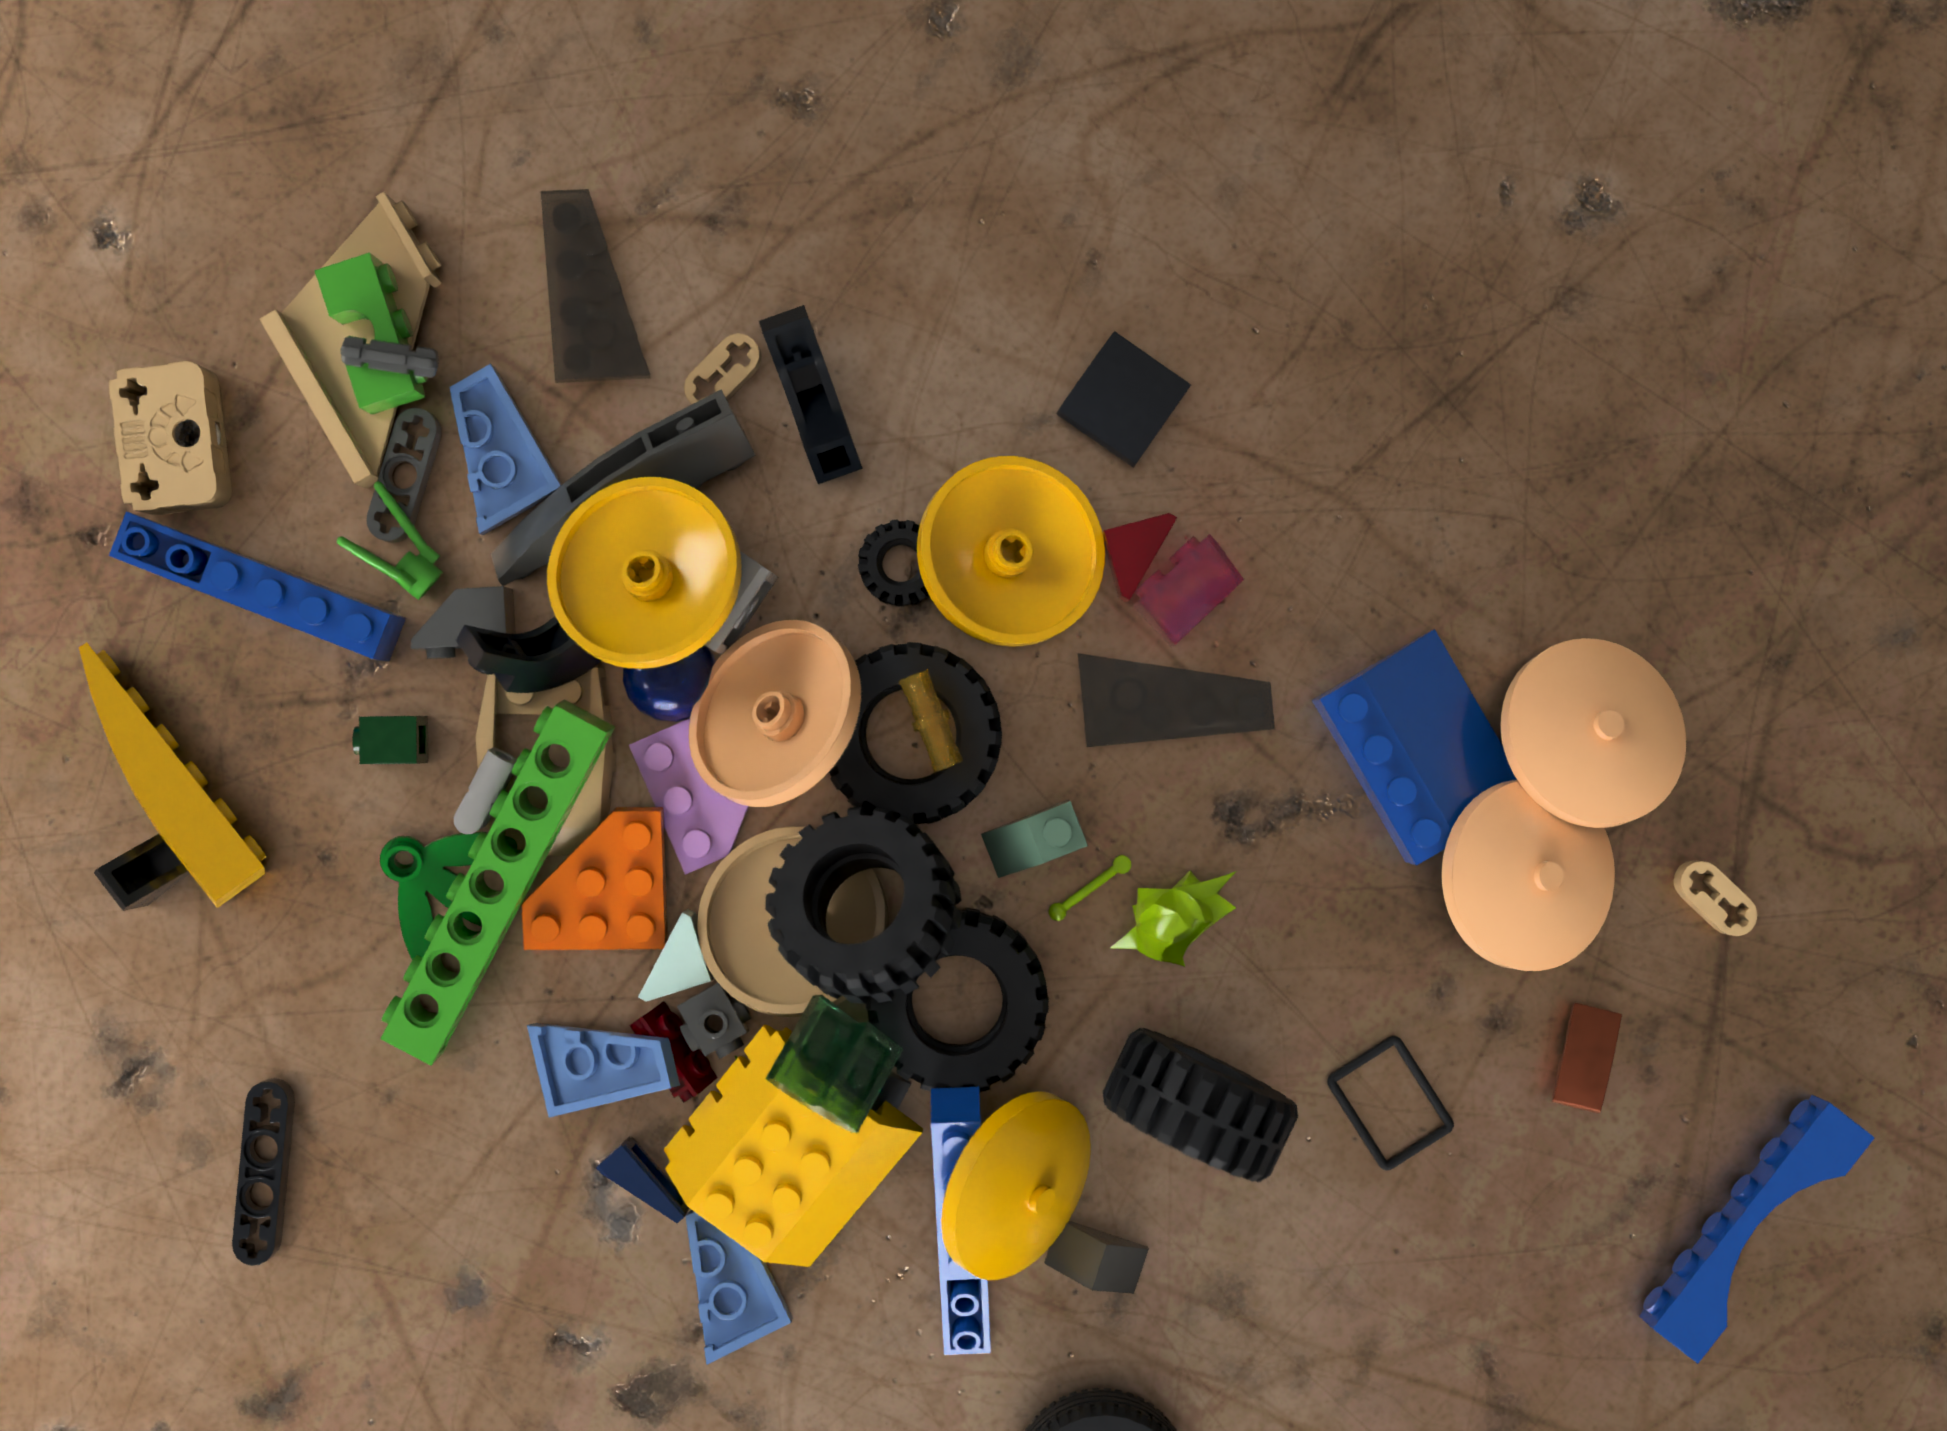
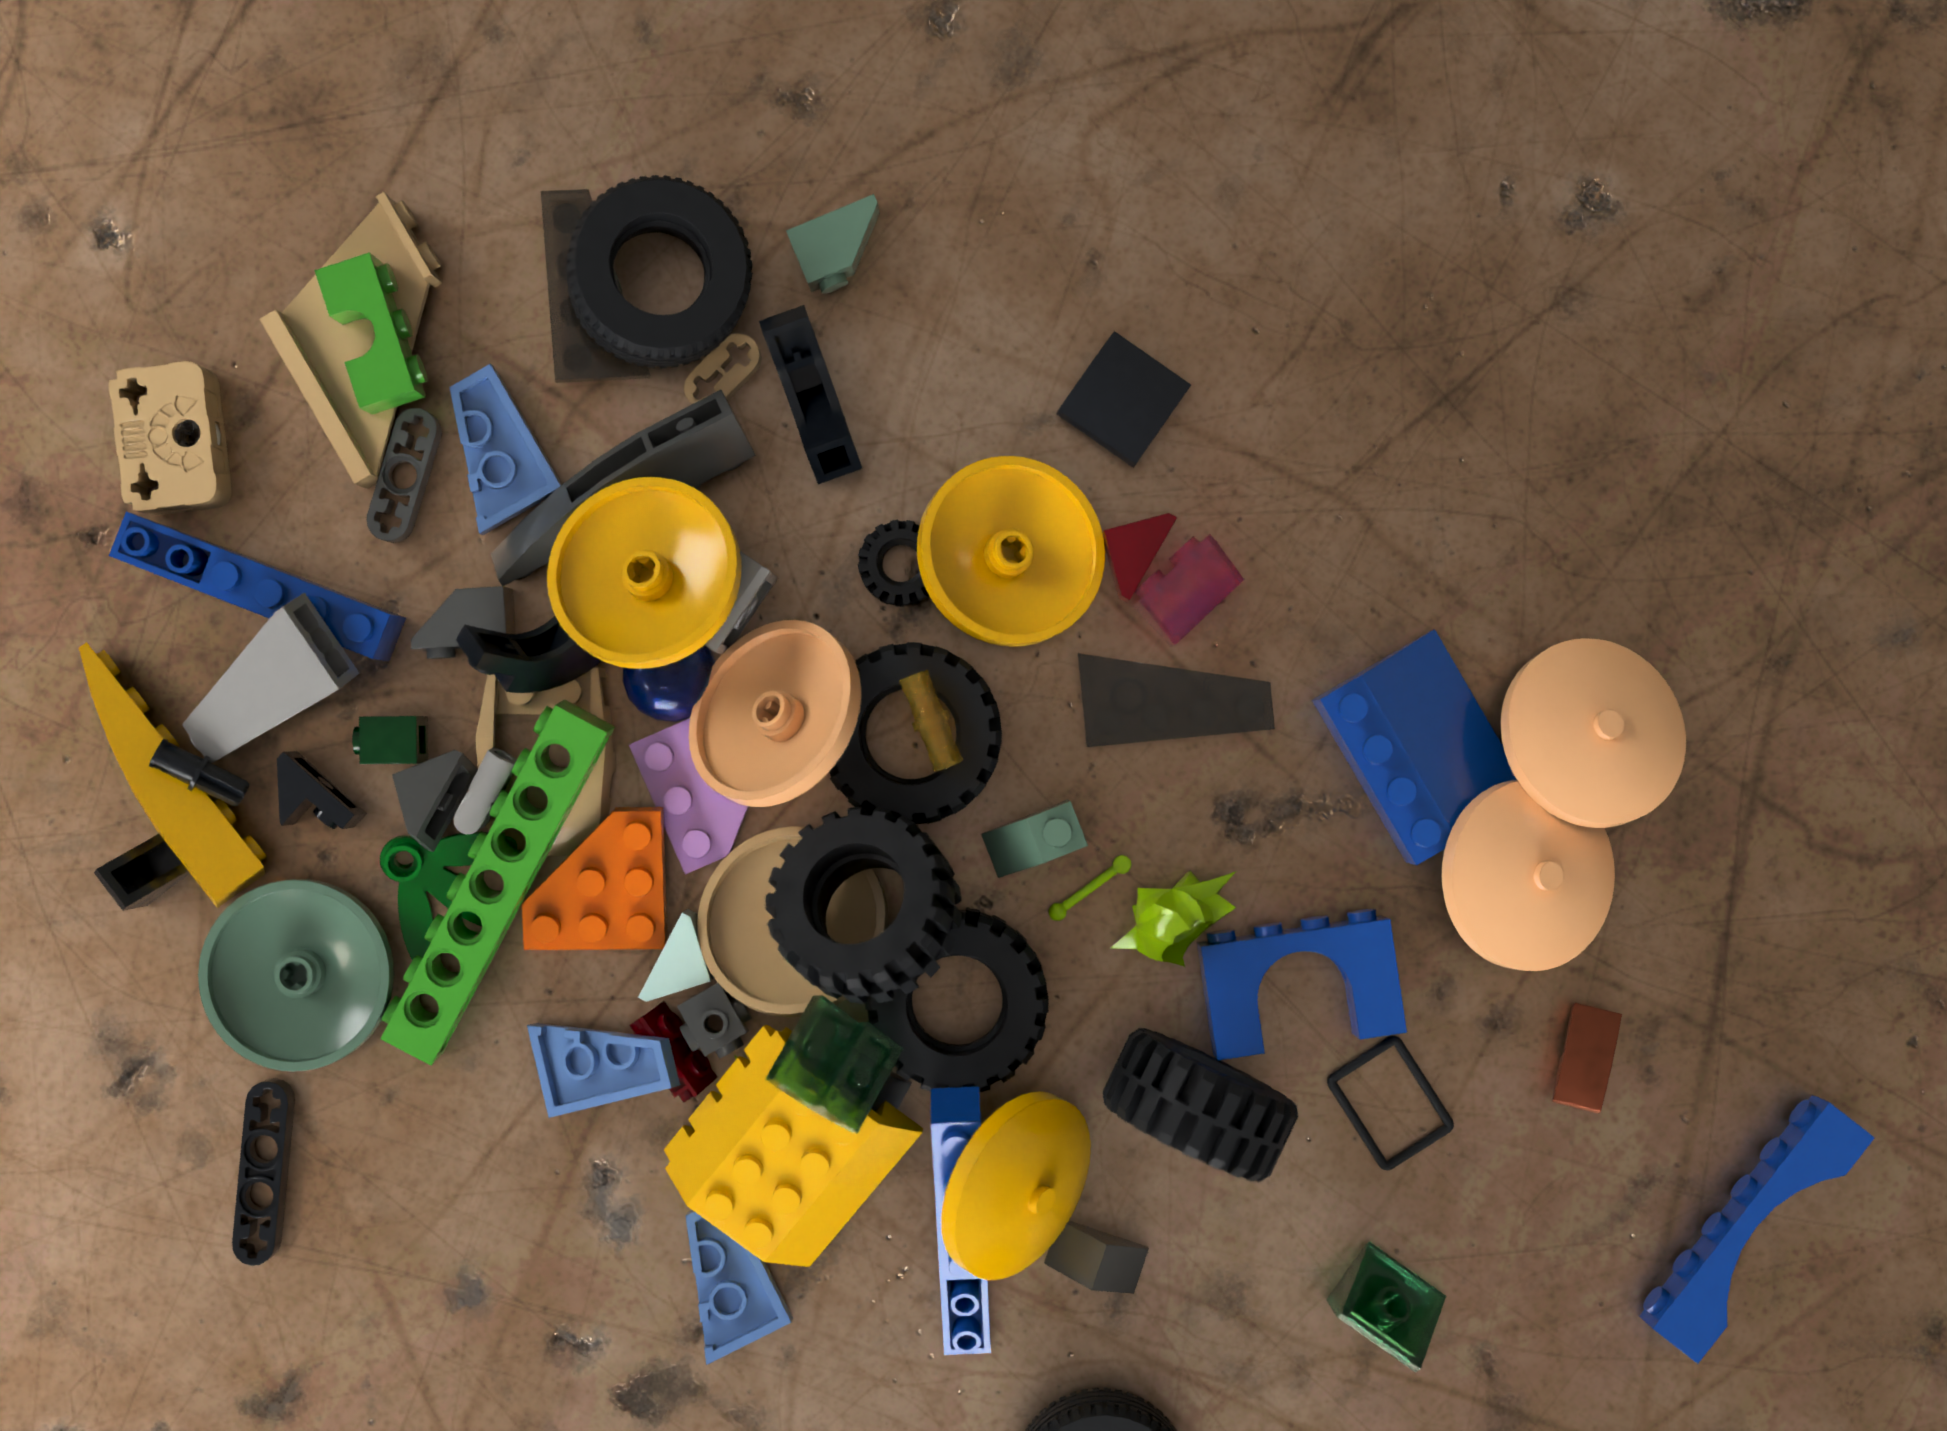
(199, 773): none -> black axle
(274, 678): none -> light grey slope
(296, 974): none -> sand green dish
(303, 785): none -> black slope
(389, 356): dark grey axle -> none
(412, 572): bright green plant -> none
(432, 795): none -> dark grey slope
(638, 1174): dark blue slope -> none
(673, 209): none -> black tyre
(834, 244): none -> sand green slope
(1236, 964): none -> blue arch
(1388, 1305): none -> clear green slope
(1723, 890): tan beam -> none

